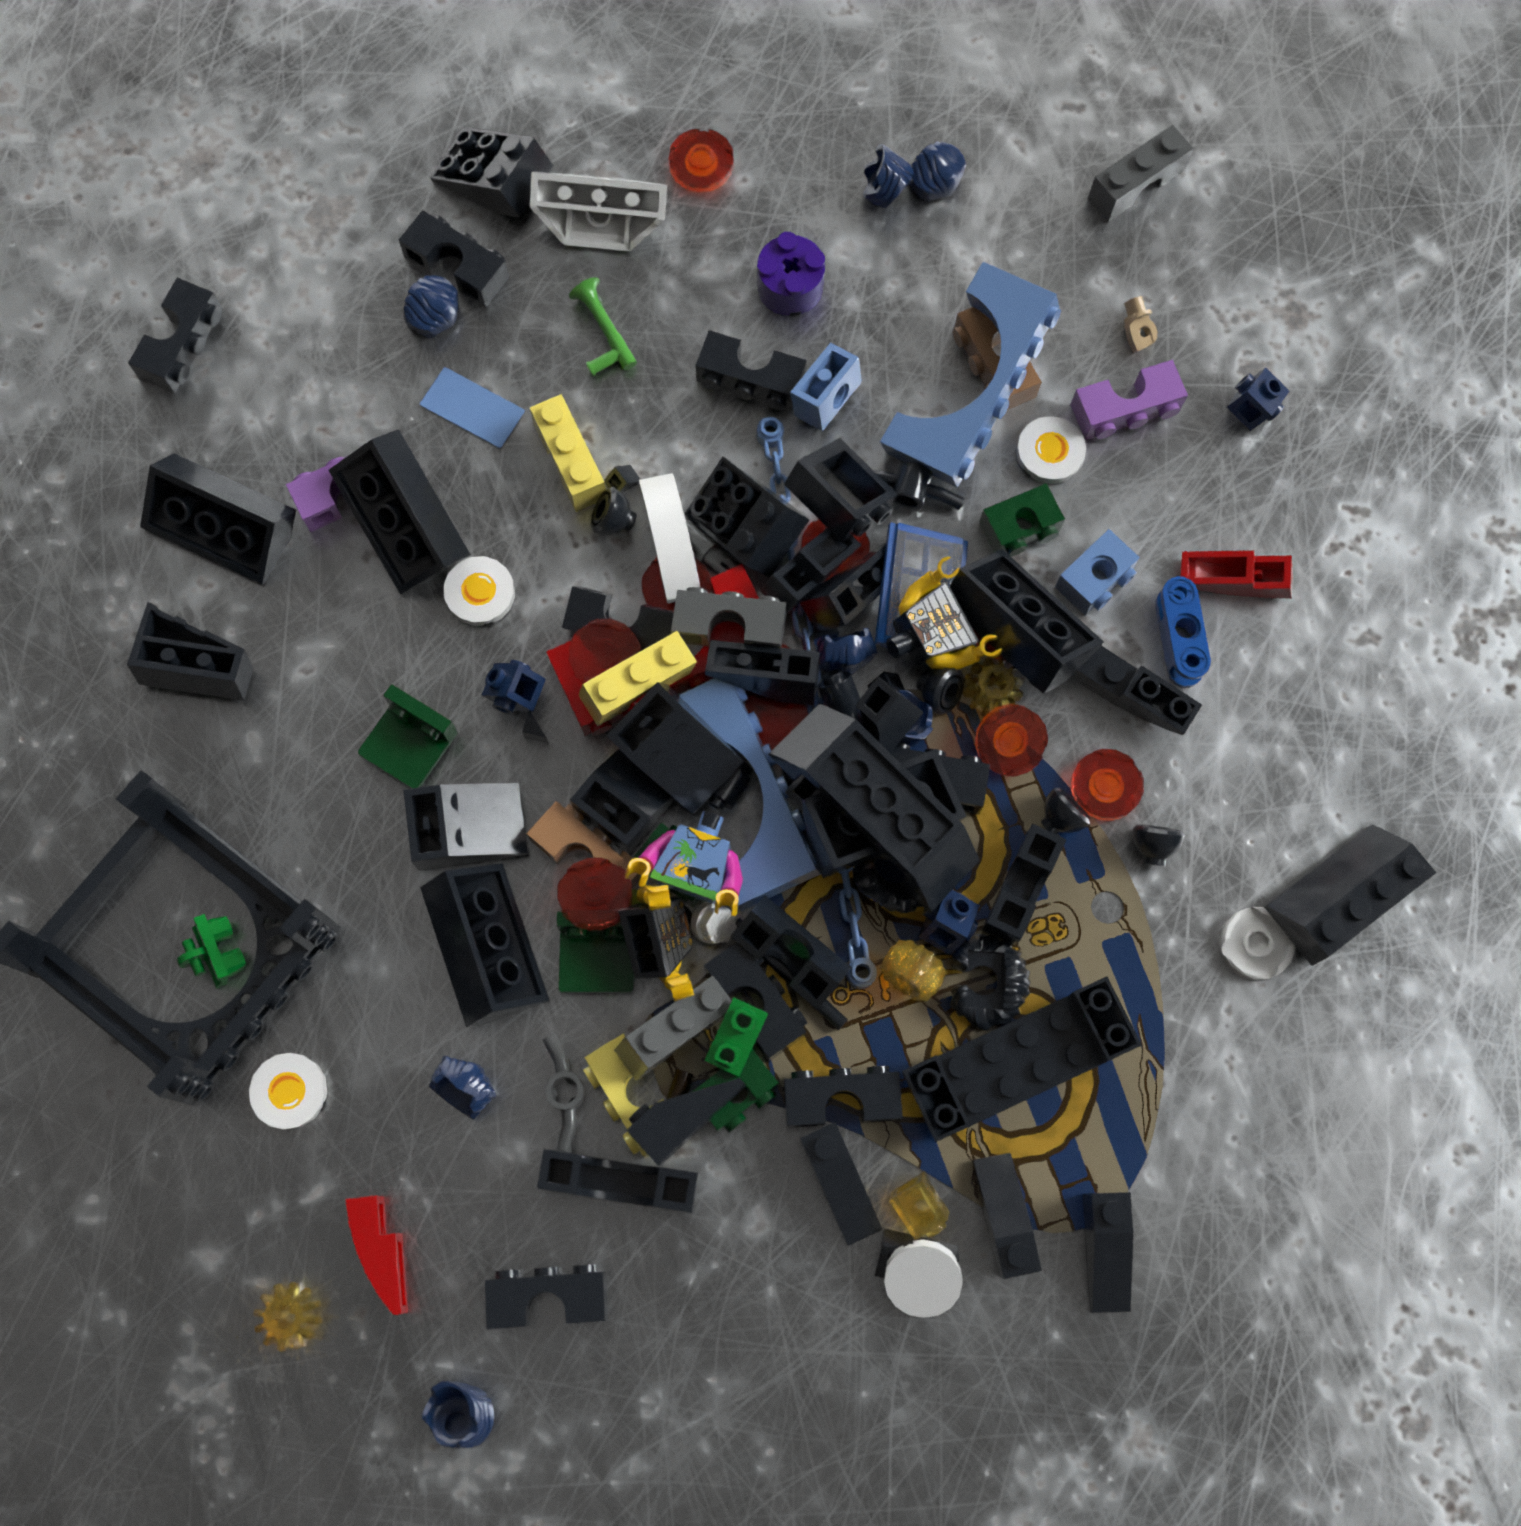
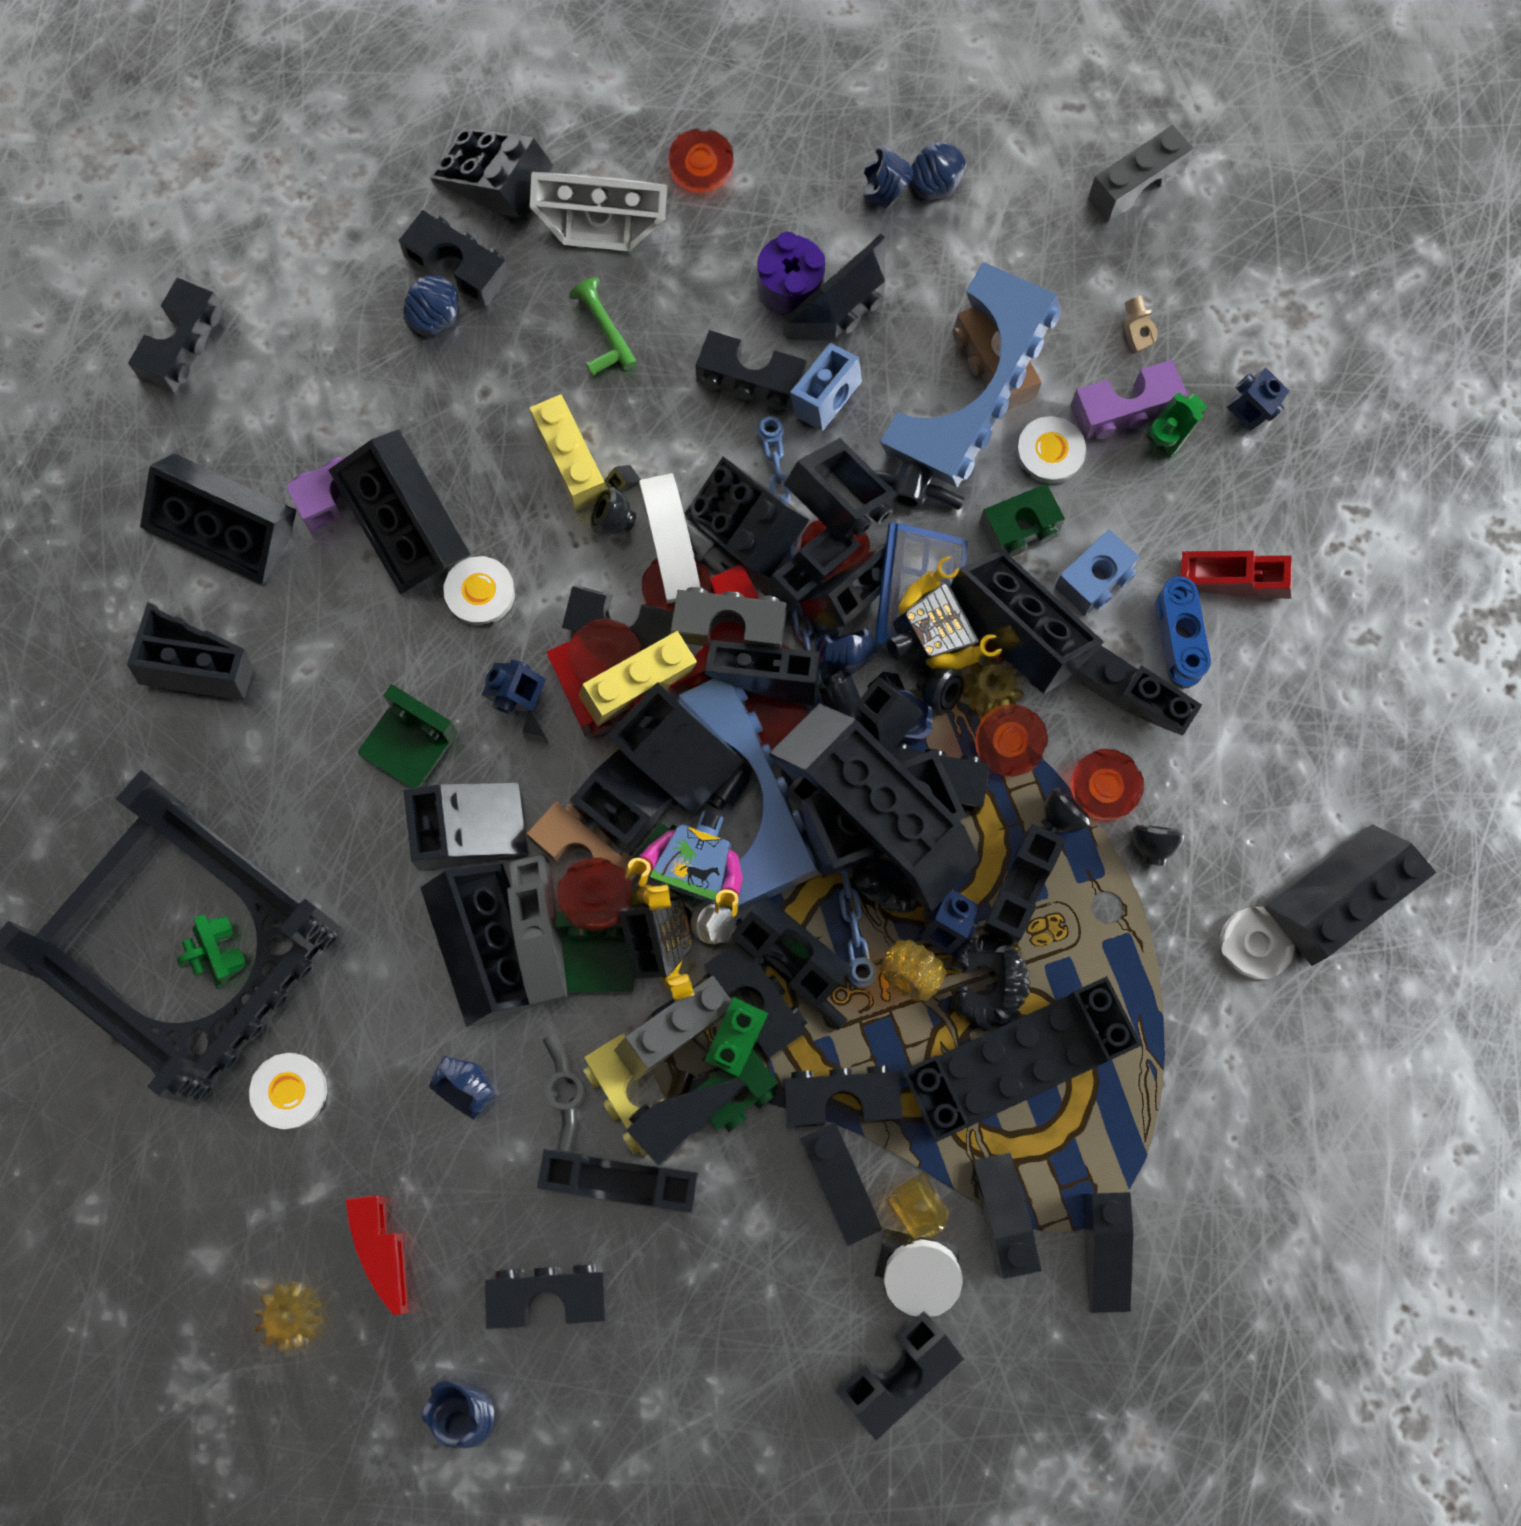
(472, 407): medium blue sticker -> none
(536, 931): none -> dark grey slope
(843, 298): none -> black wedge
(886, 1397): none -> black arch
(1177, 422): none -> green hips

